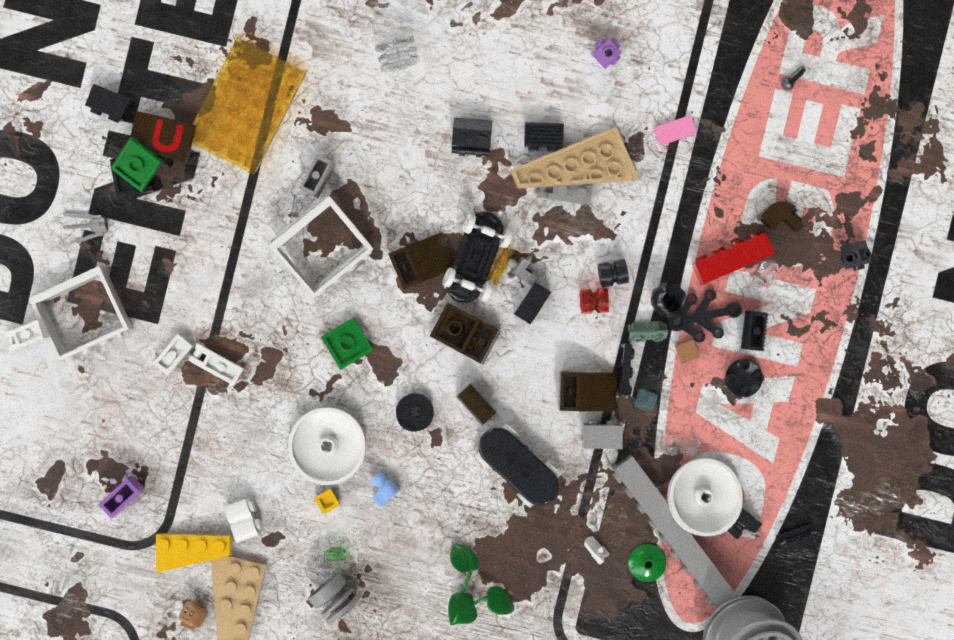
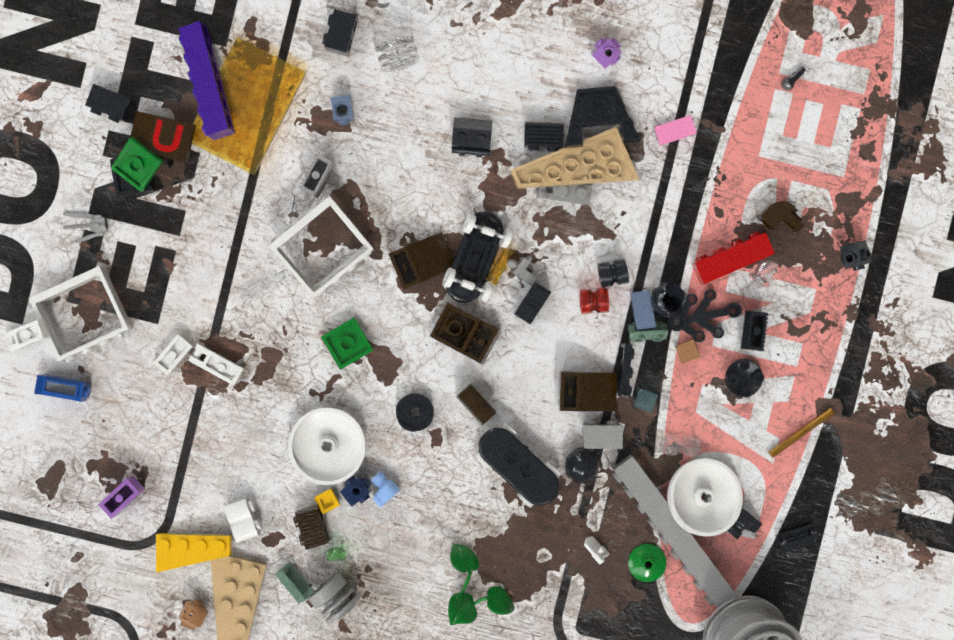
(62, 387): none -> blue window
(206, 81): none -> dark purple brick
(294, 583): none -> sand green hinge
(311, 527): none -> dark brown brick
(340, 32): none -> black brick
(340, 101): none -> sand blue brick
(351, 494): none -> dark blue brick
(581, 465): none -> black hair
(599, 108): none -> black wing
(642, 310): none -> sand blue tile
(801, 432): none -> pearl gold bar

